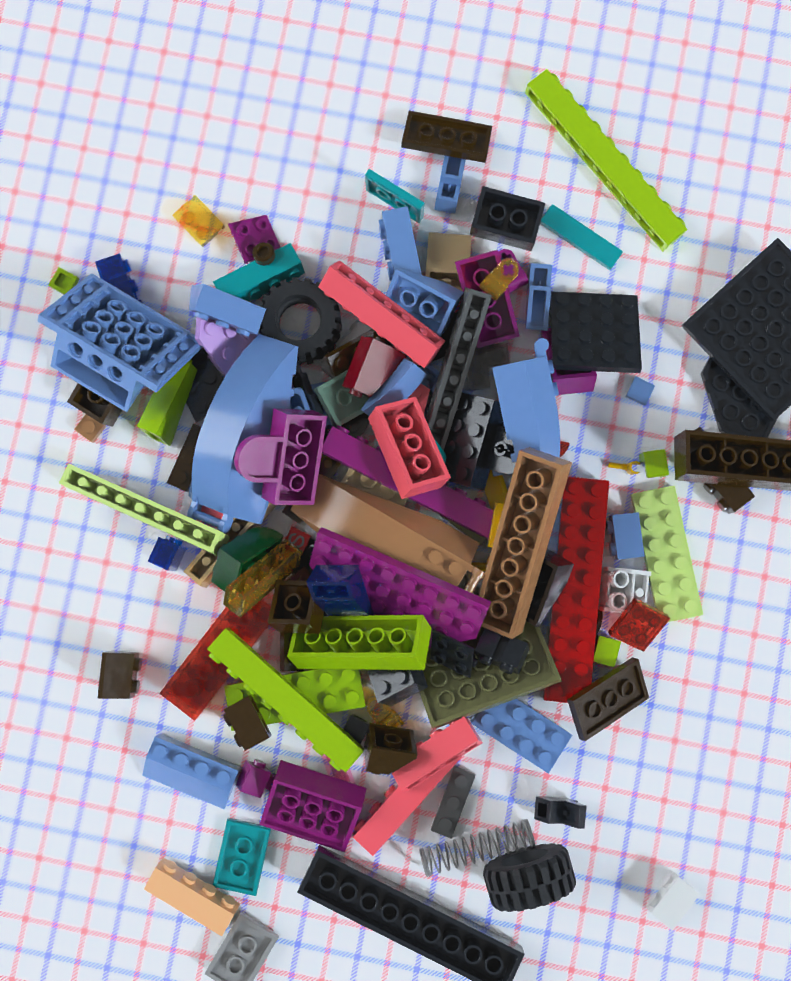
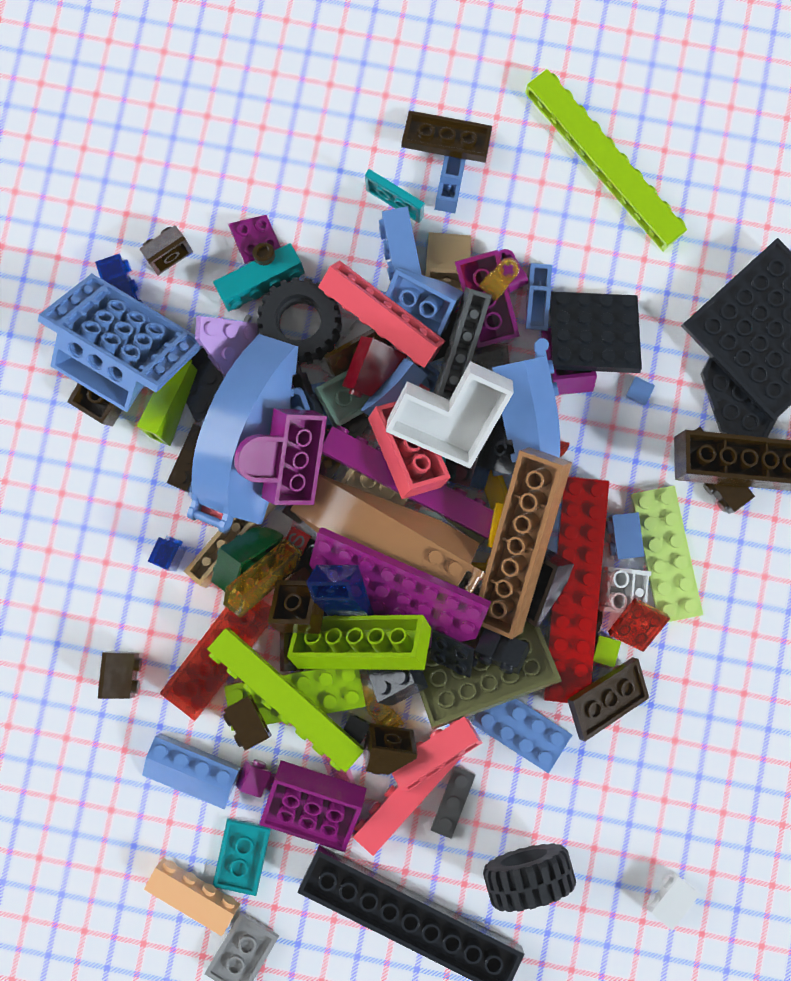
(63, 281): lime plate -> none
(89, 428): medium nougat plate -> none
(143, 509): yellowish green brick -> none
(166, 249): none -> slope
(198, 221): clear yellow plate -> none
(225, 309): medium blue slope -> none
(452, 426): none -> white piece
(507, 218): black brick -> none
(528, 831): light grey piece -> none
(560, 811): black brick -> none
(581, 237): teal tile -> none
(628, 467): yellow hand -> none
(655, 463): lime panel -> none

